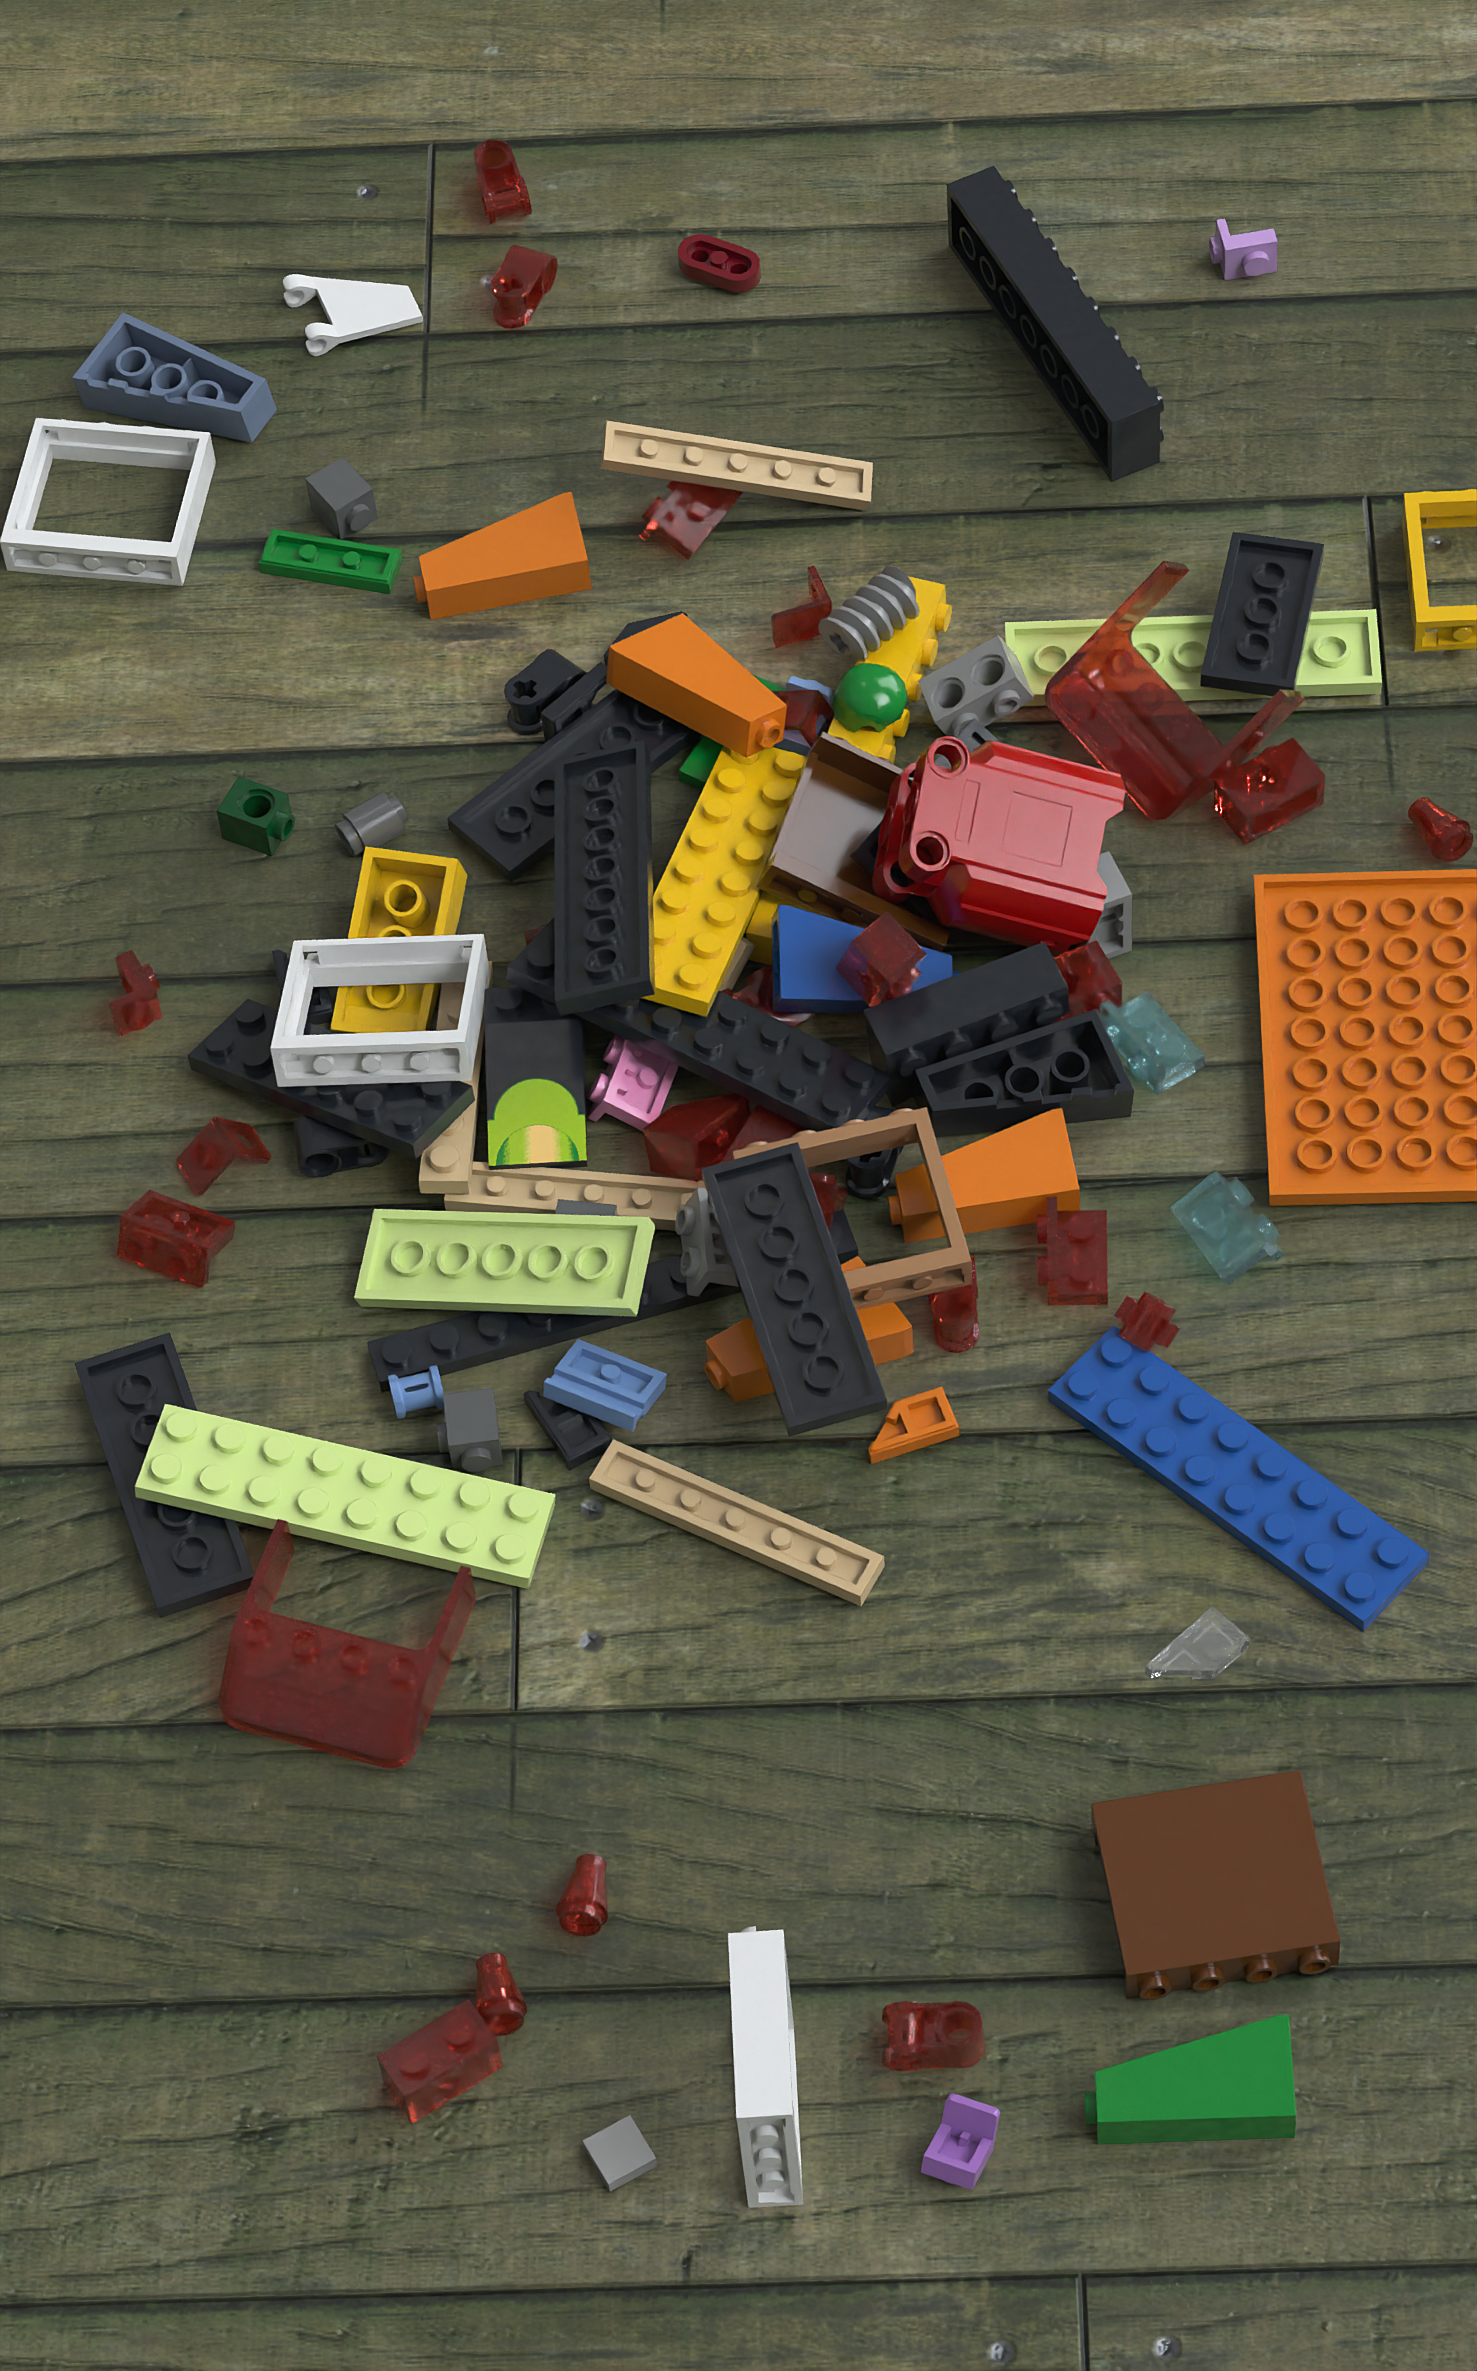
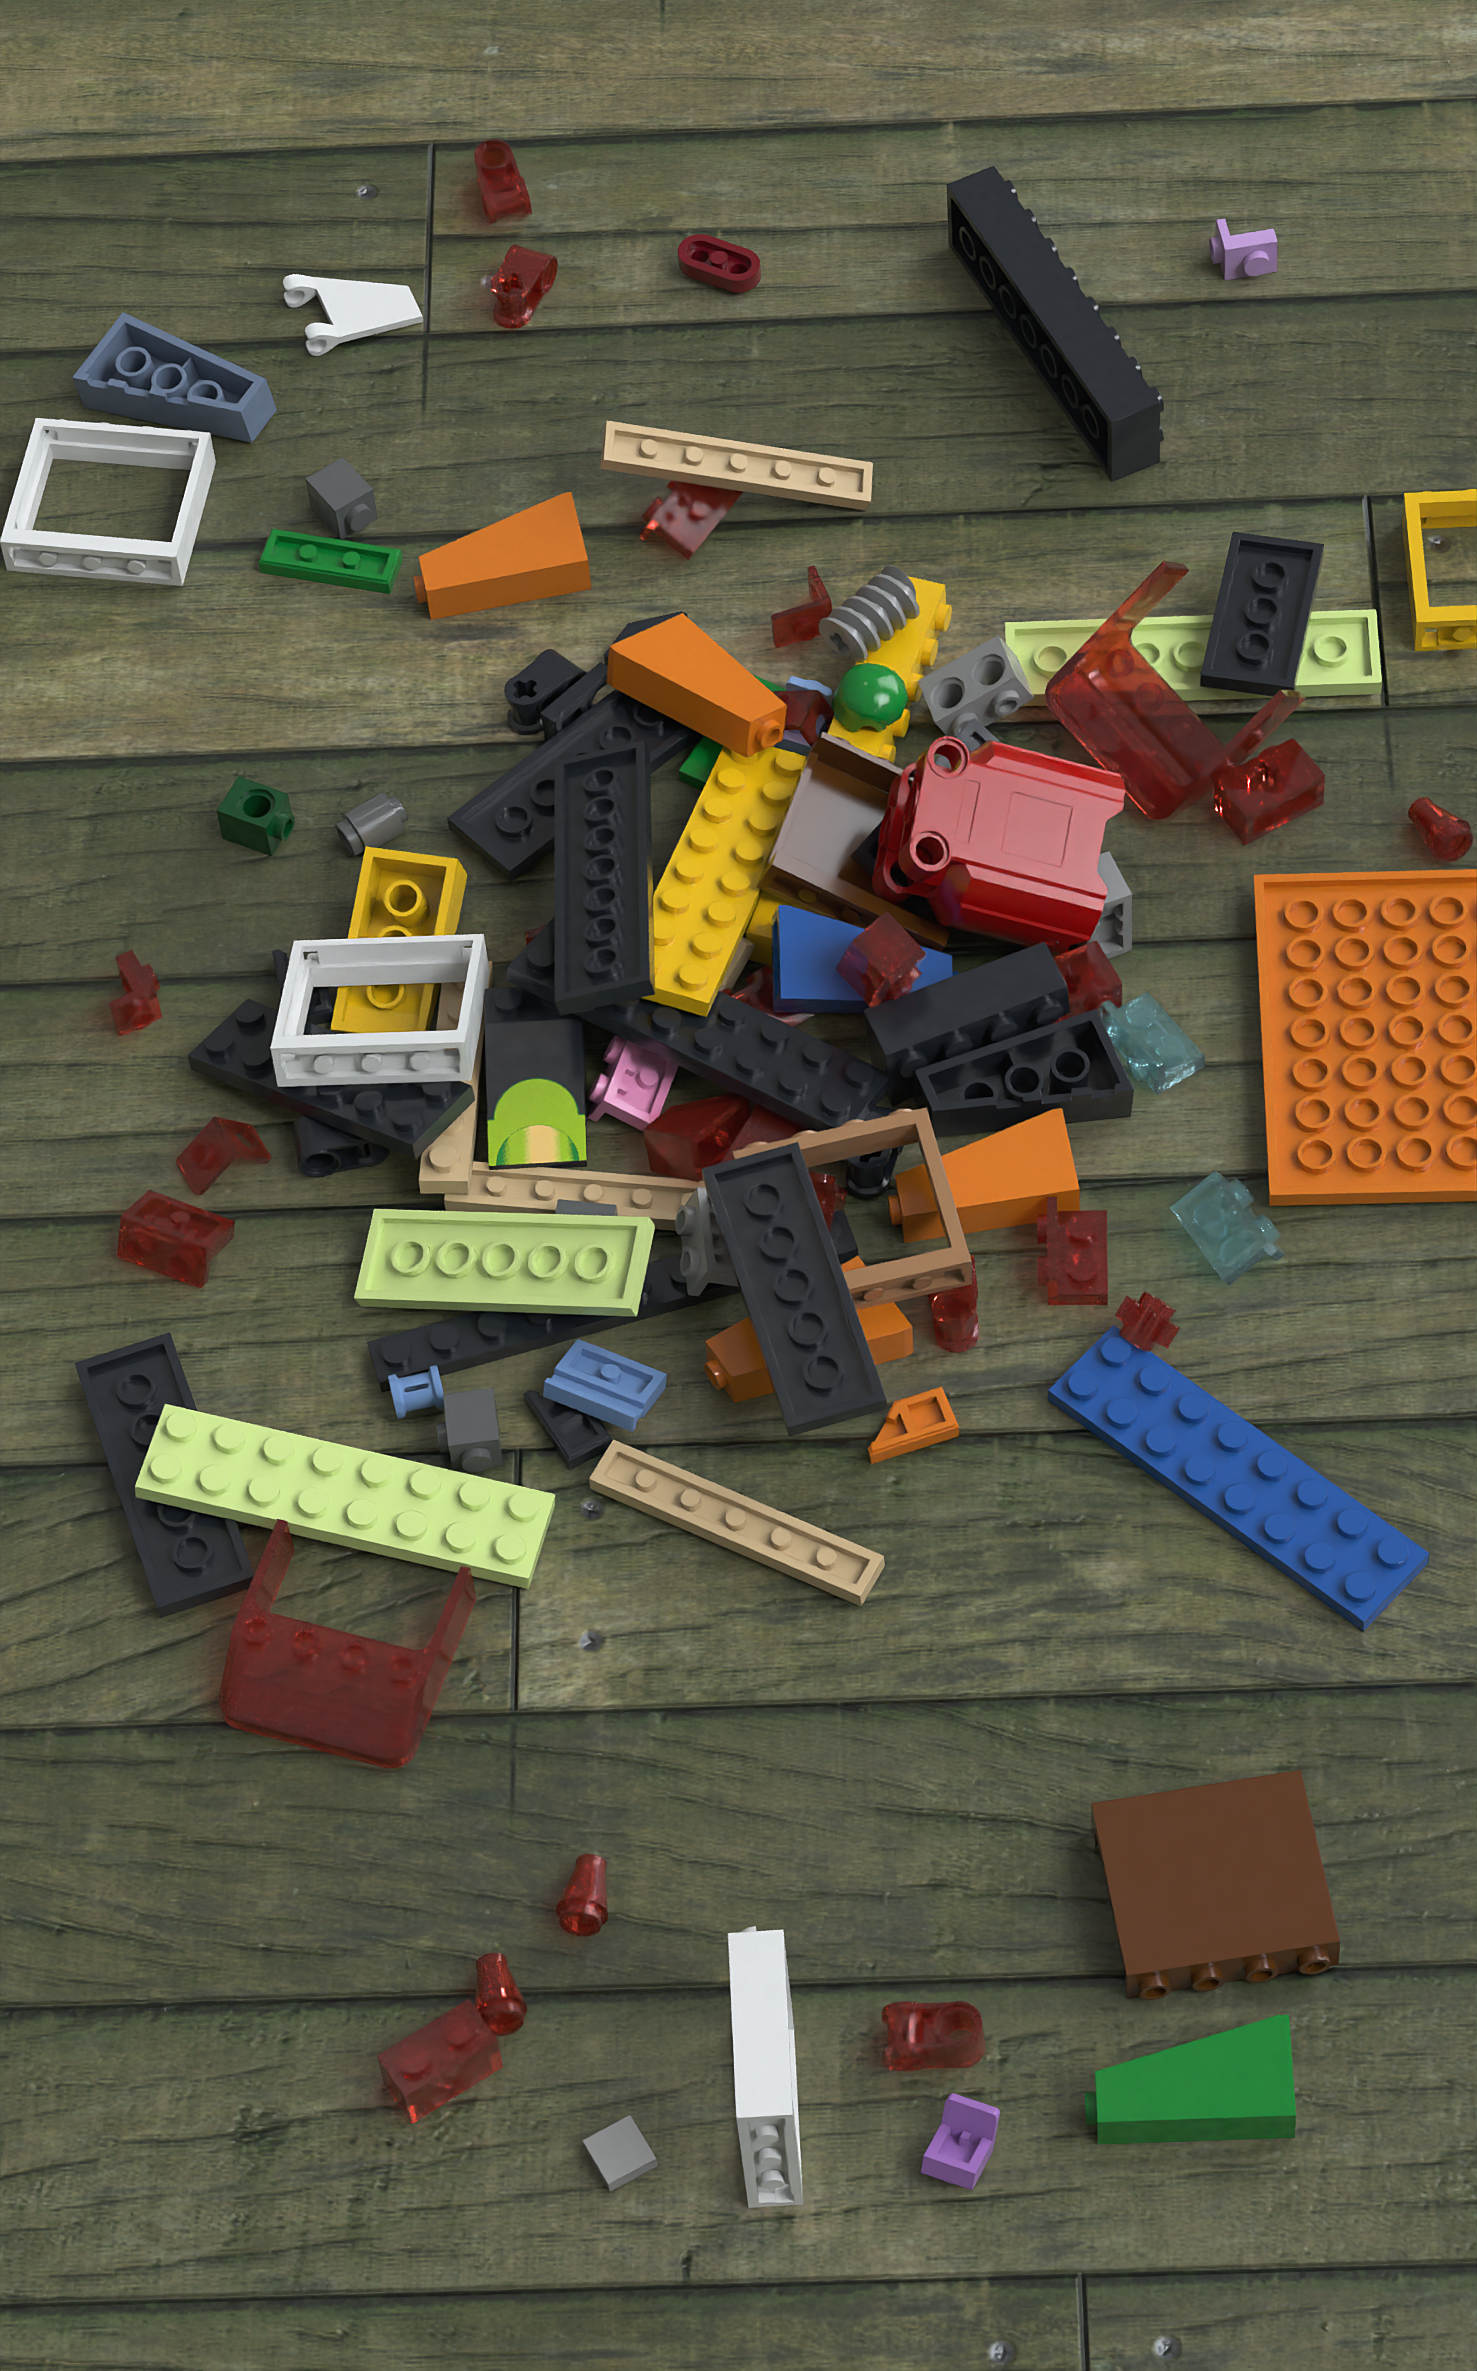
(1201, 1649): clear tile -> none

